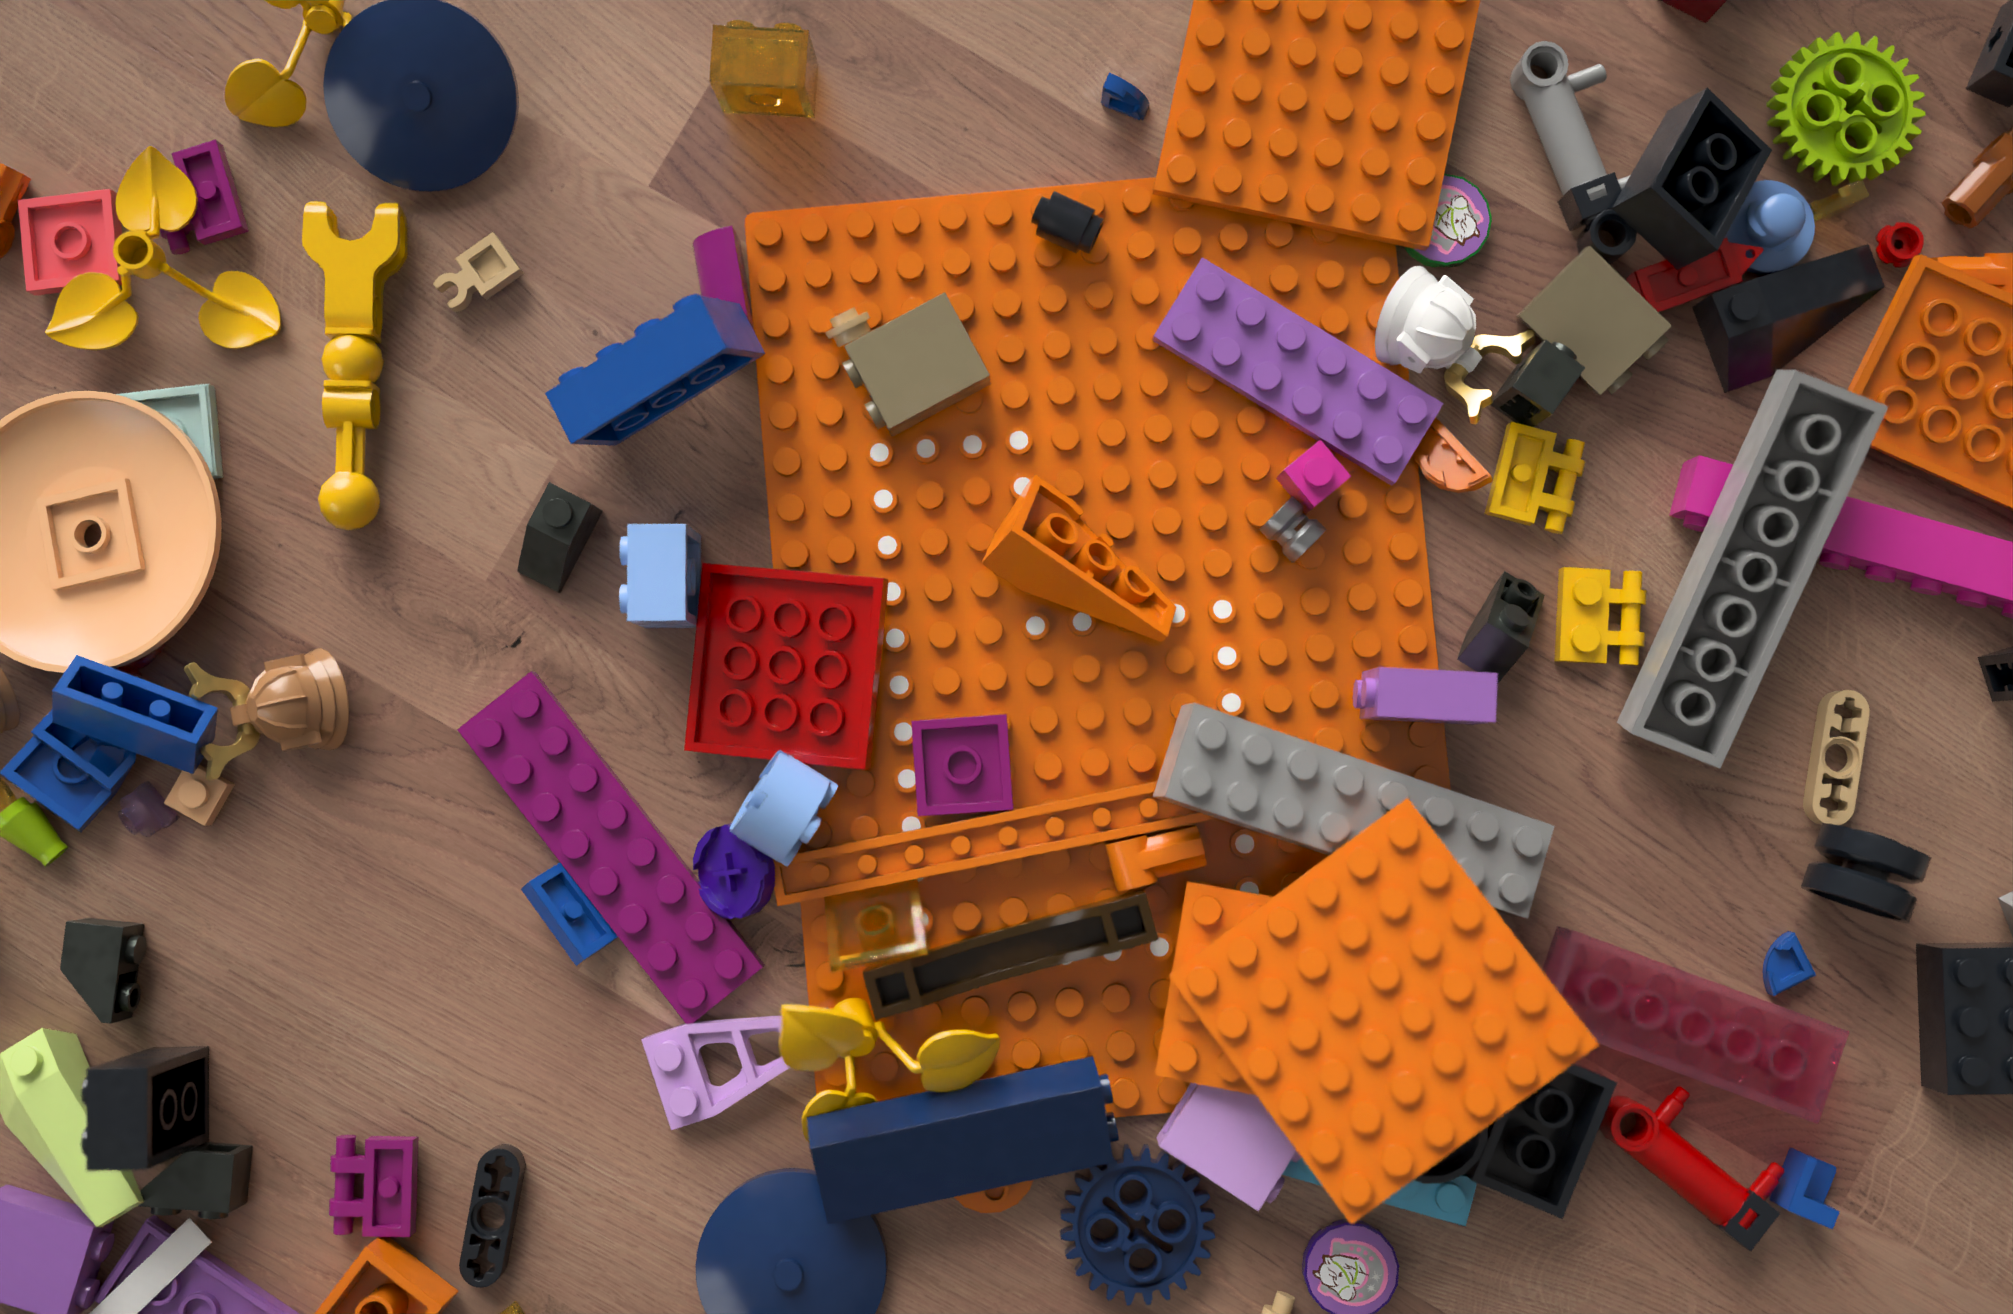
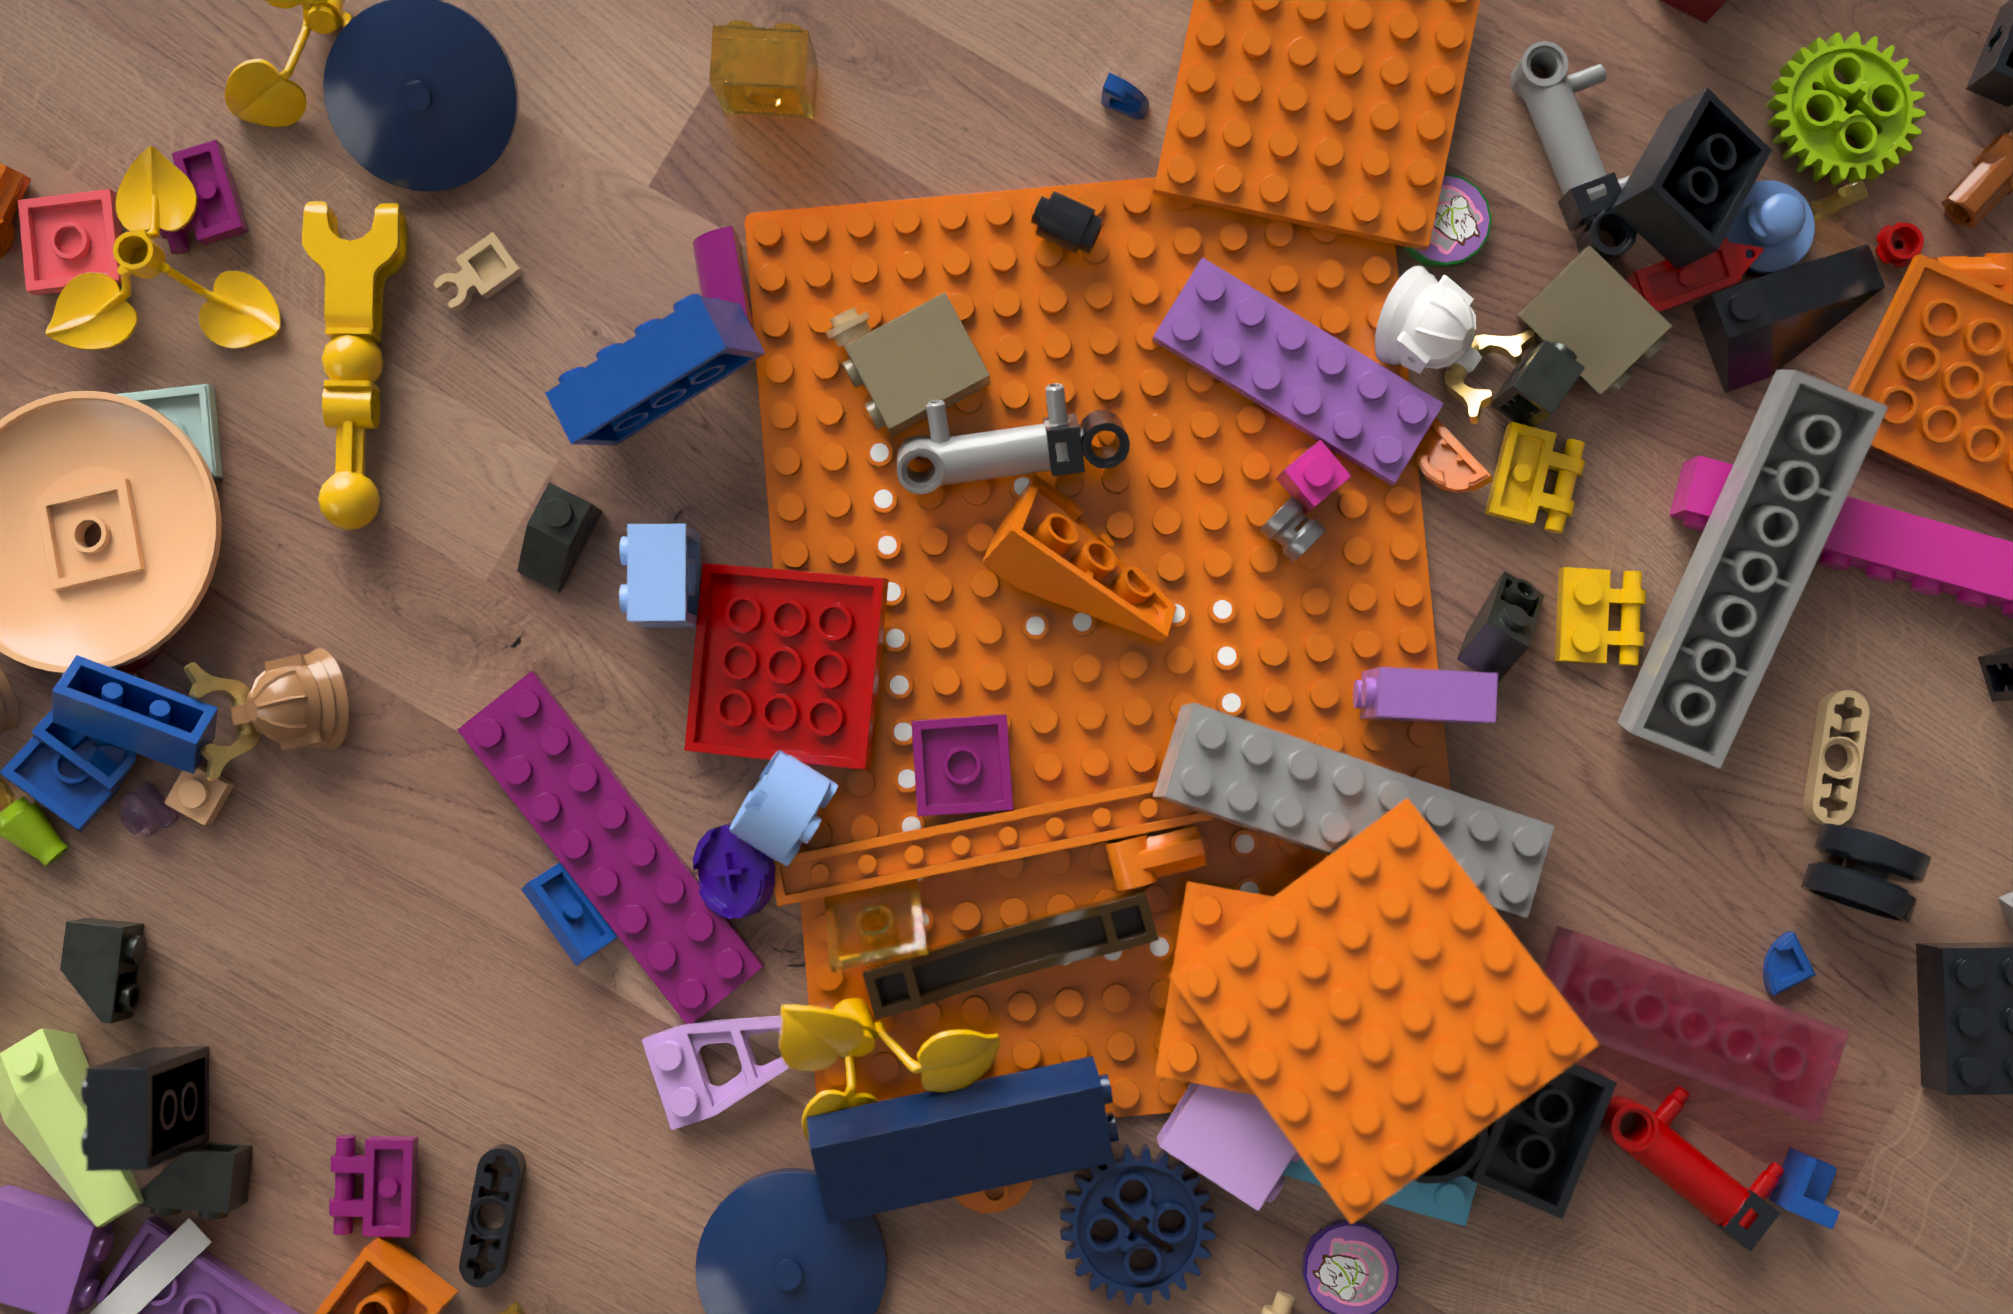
(1050, 446): none -> light grey piece

